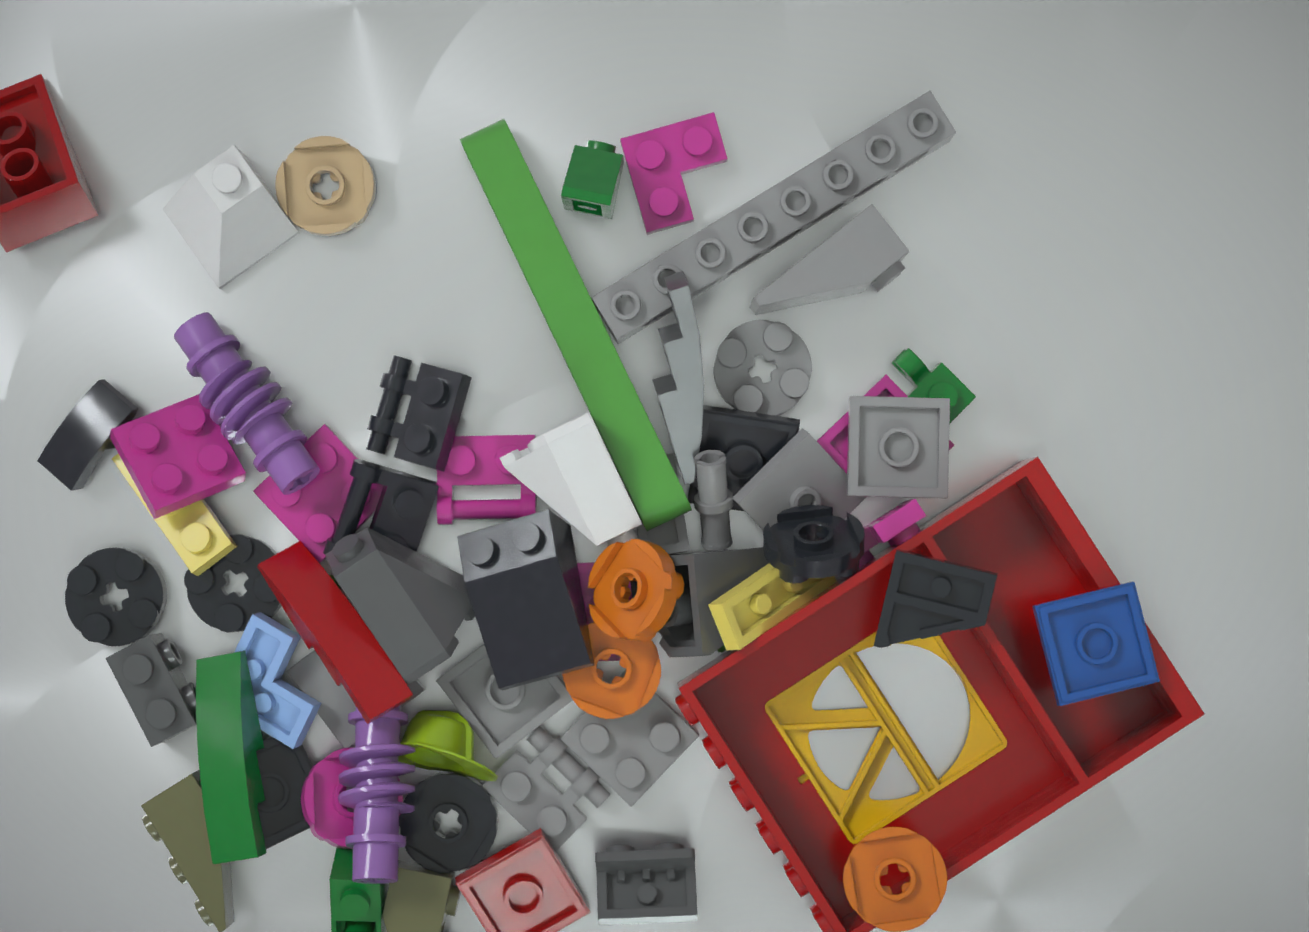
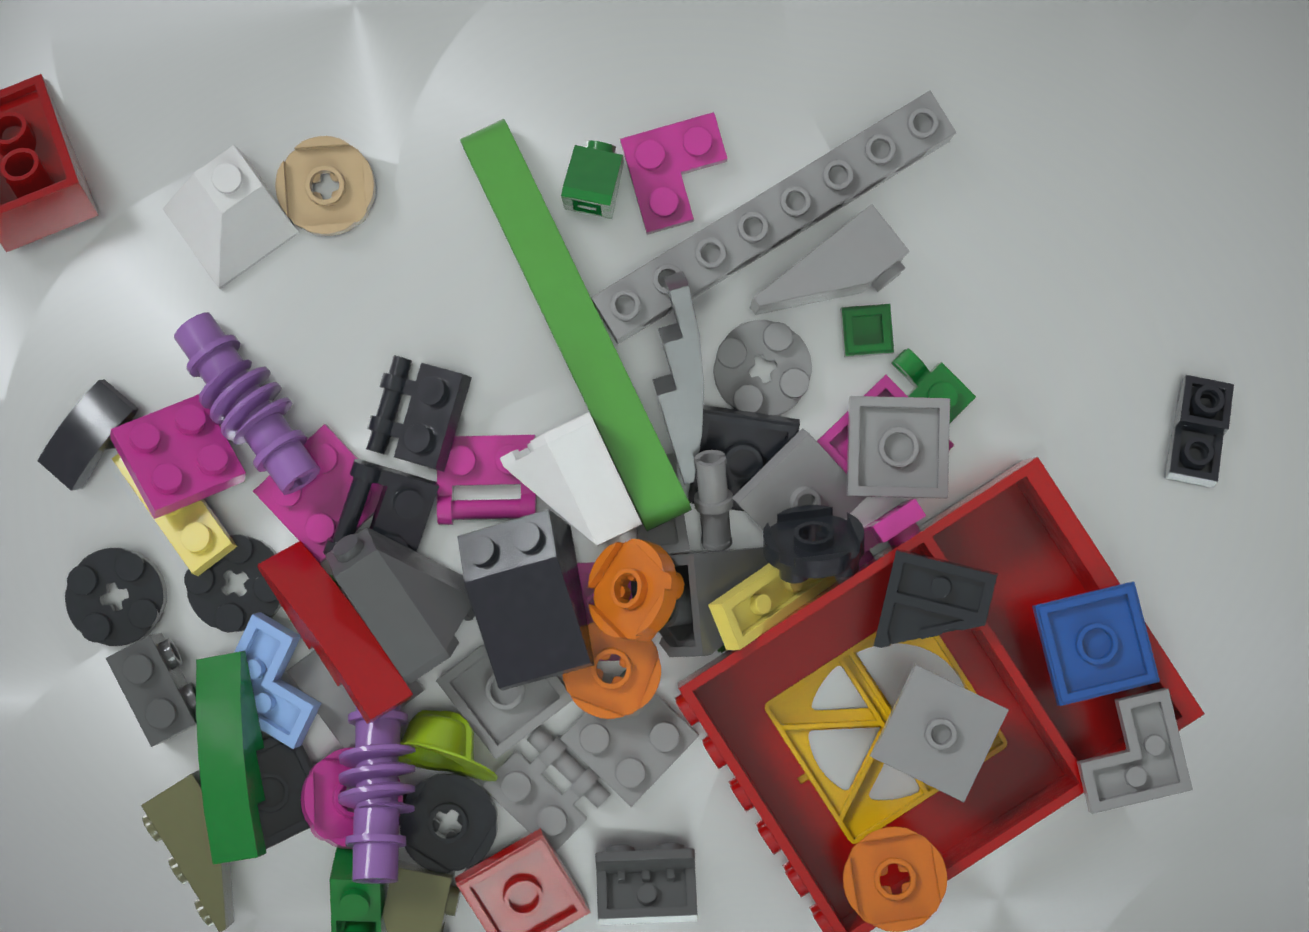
(867, 330): none -> green tile
(939, 733): none -> light grey plate
(1149, 766): none -> light grey plate
(1199, 430): none -> black slope

